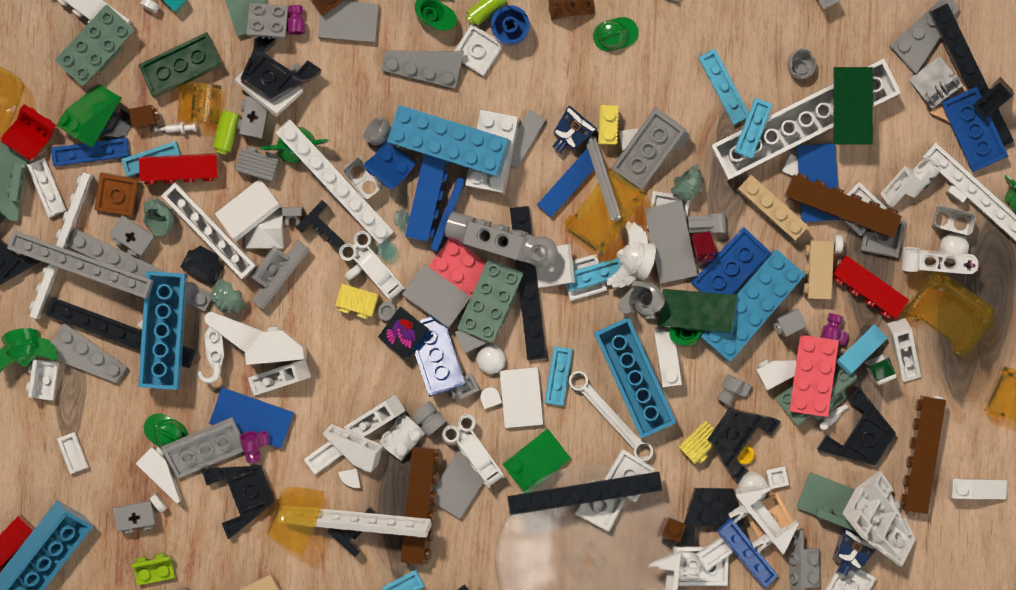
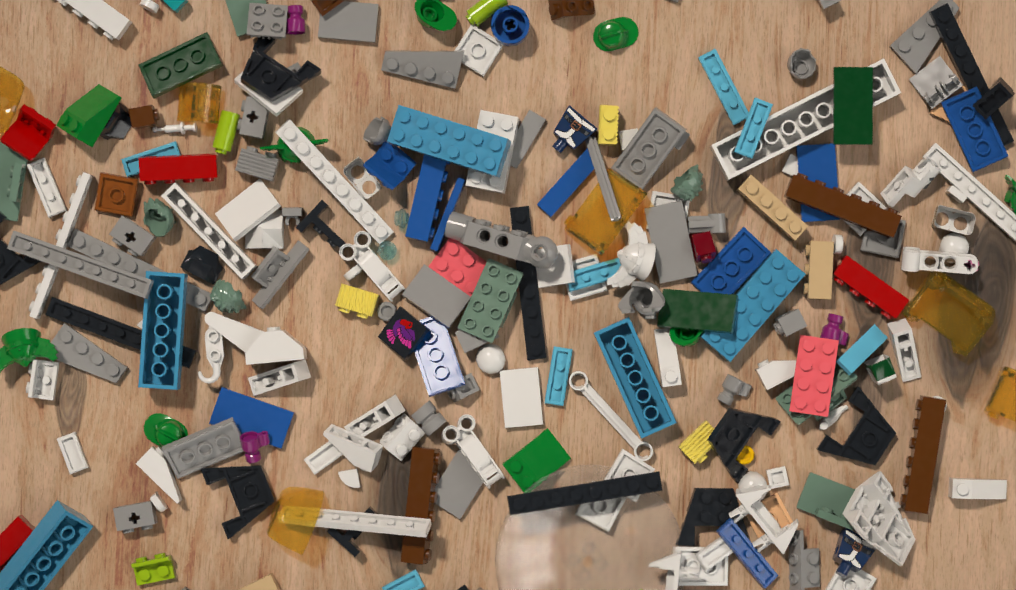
(84, 153): blue tile -> none
(95, 46): sand green bracket -> none
(490, 397): white tile -> none
(671, 530): reddish brown brick -> none

